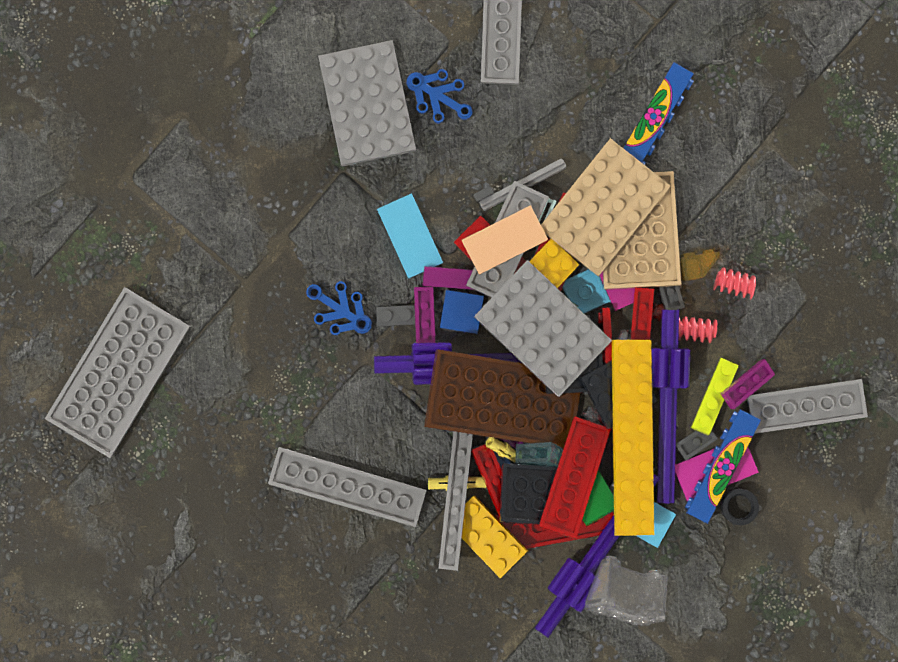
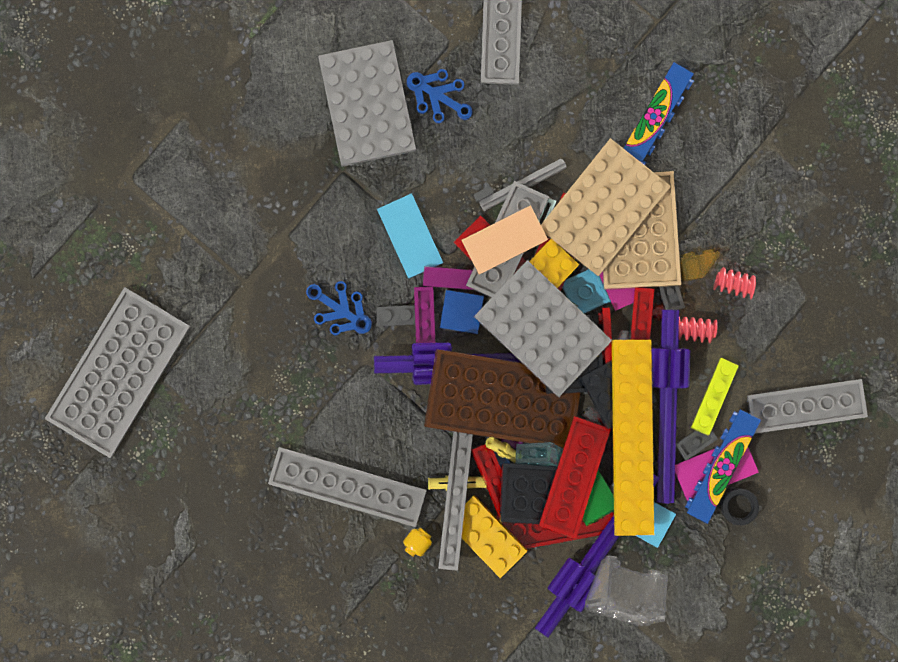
(417, 542): none -> yellow head
(747, 384): magenta plate -> none

